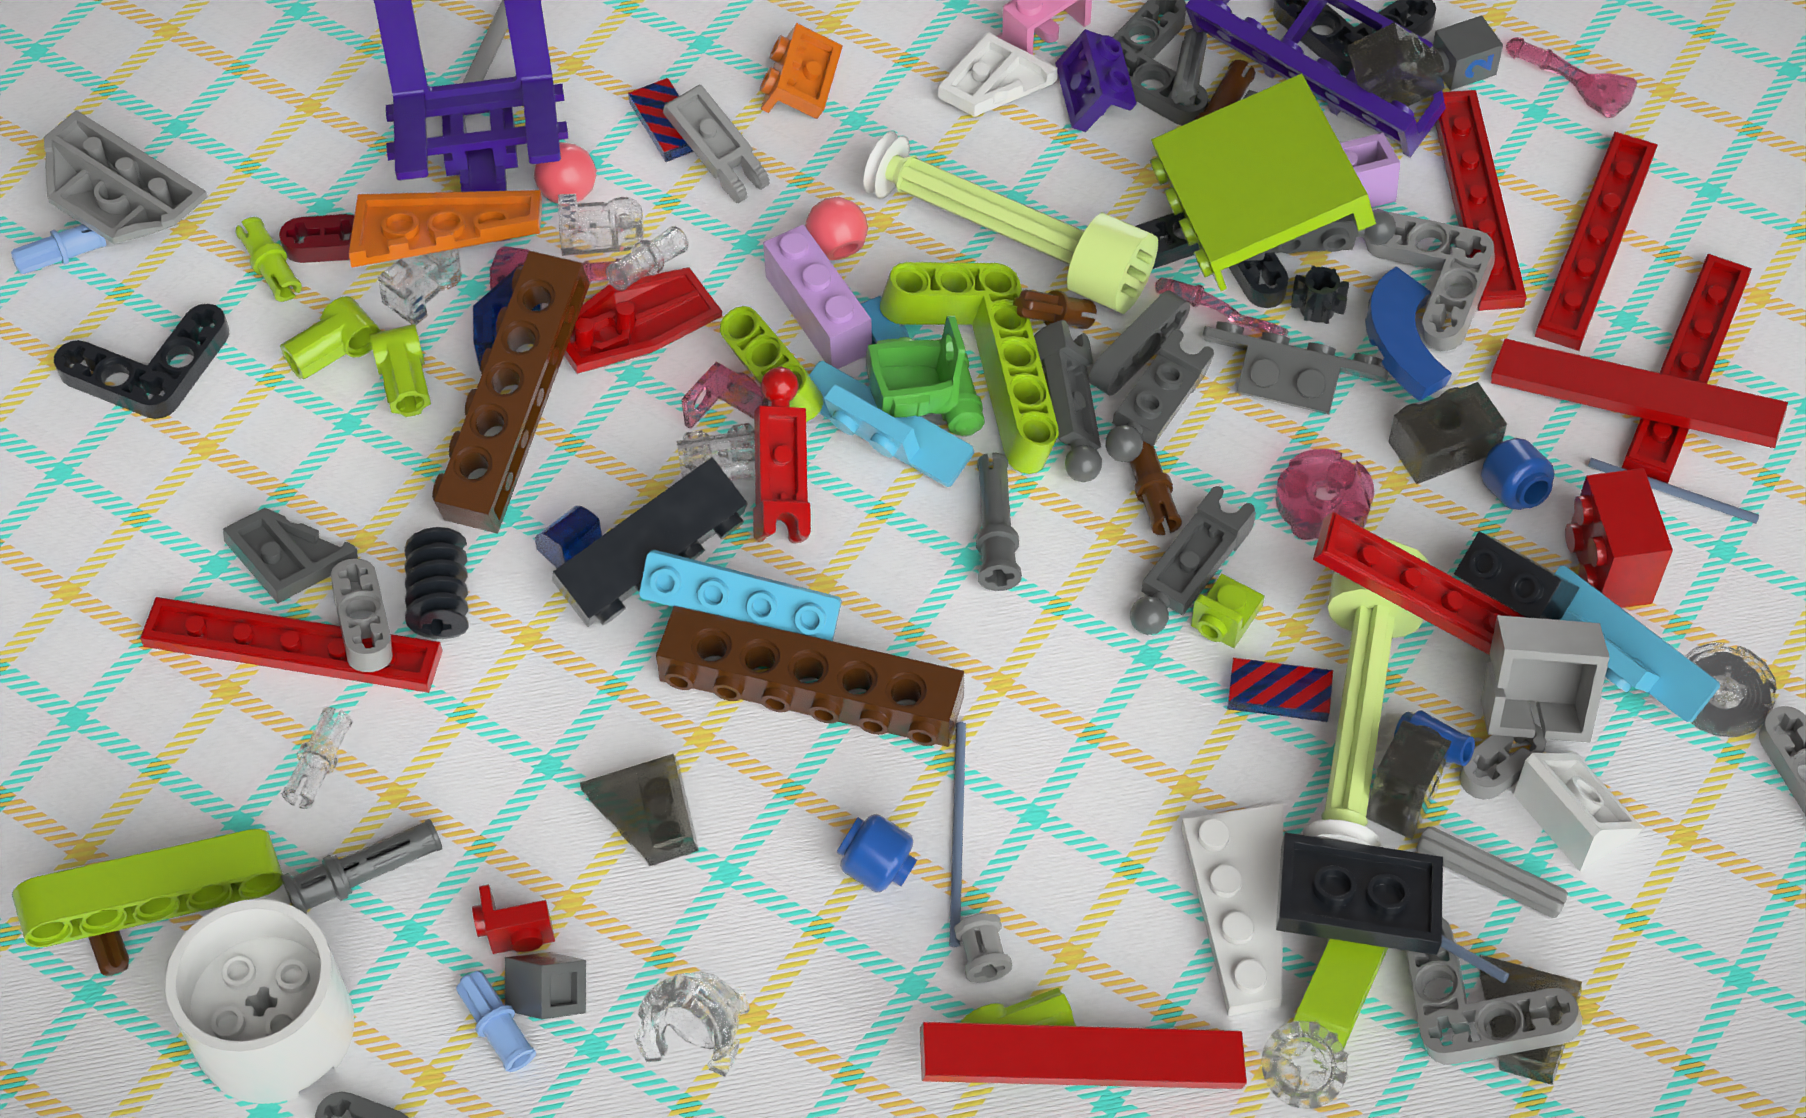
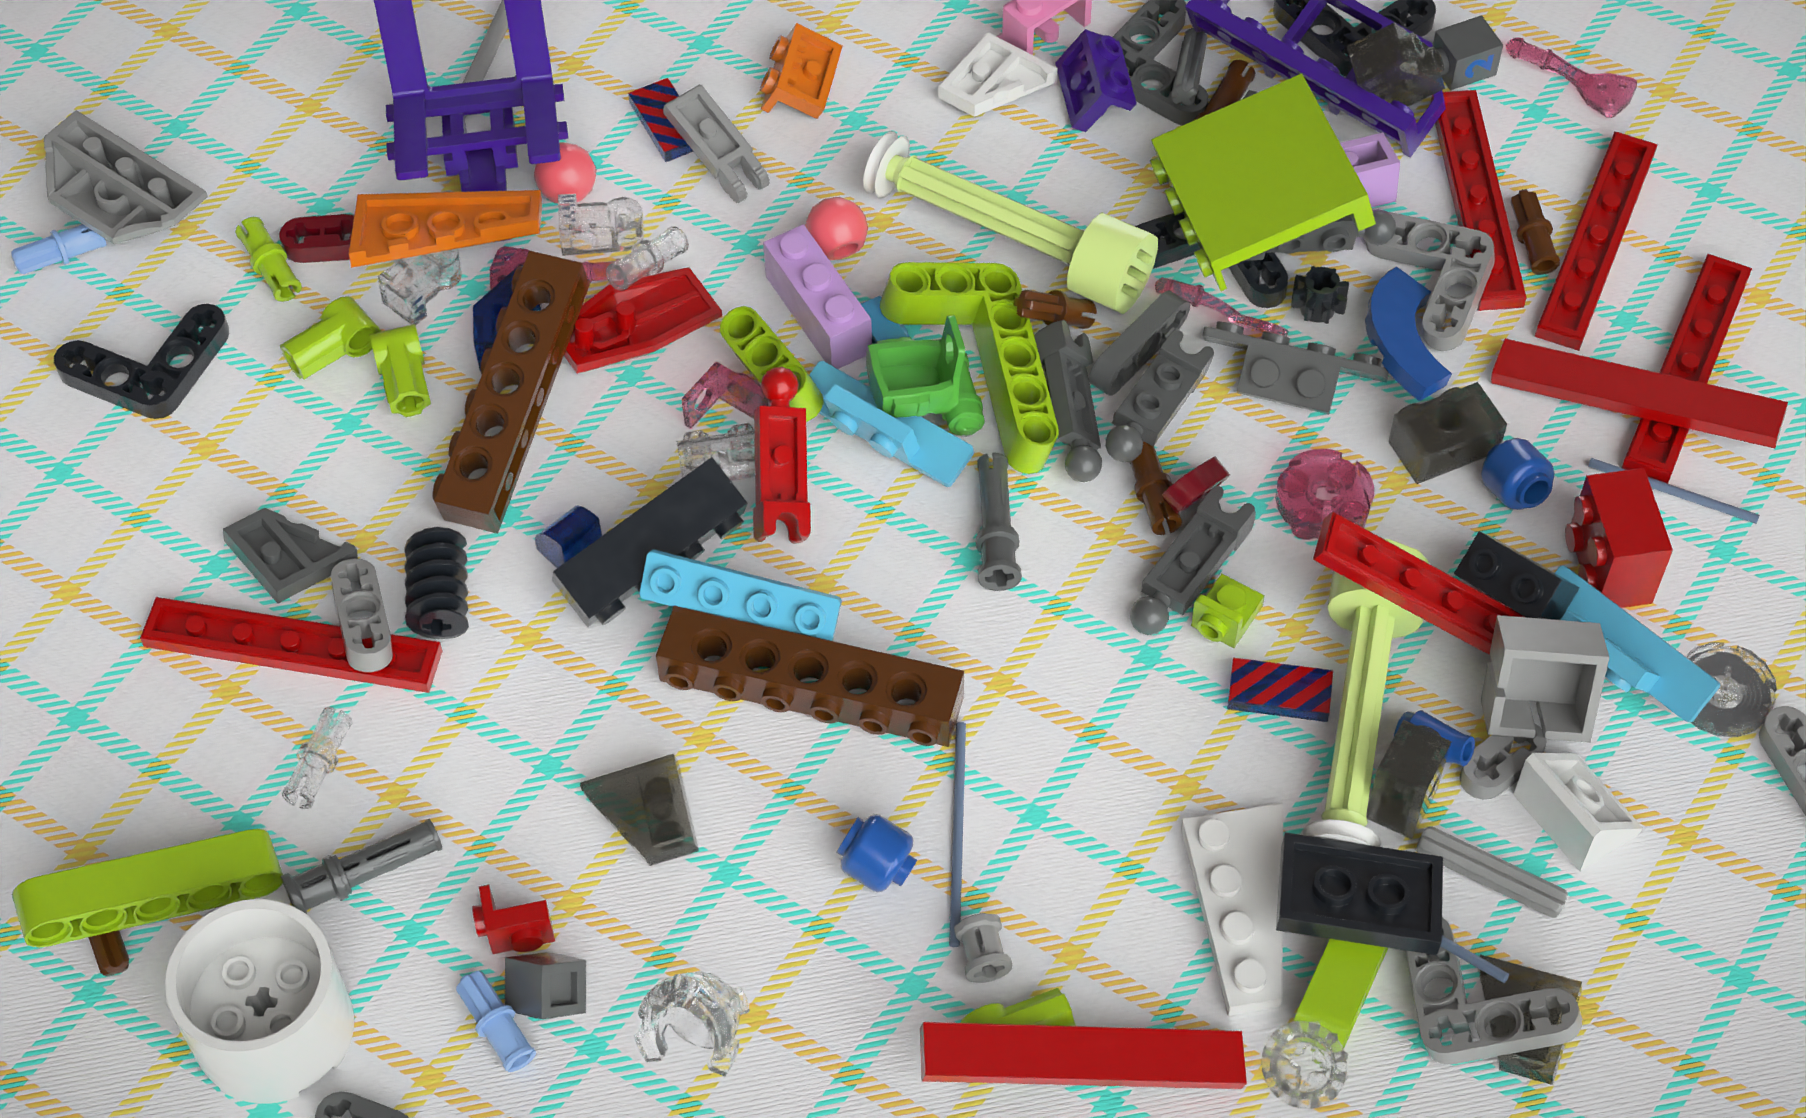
(1195, 485): none -> dark red beam
(1534, 232): none -> reddish brown axle

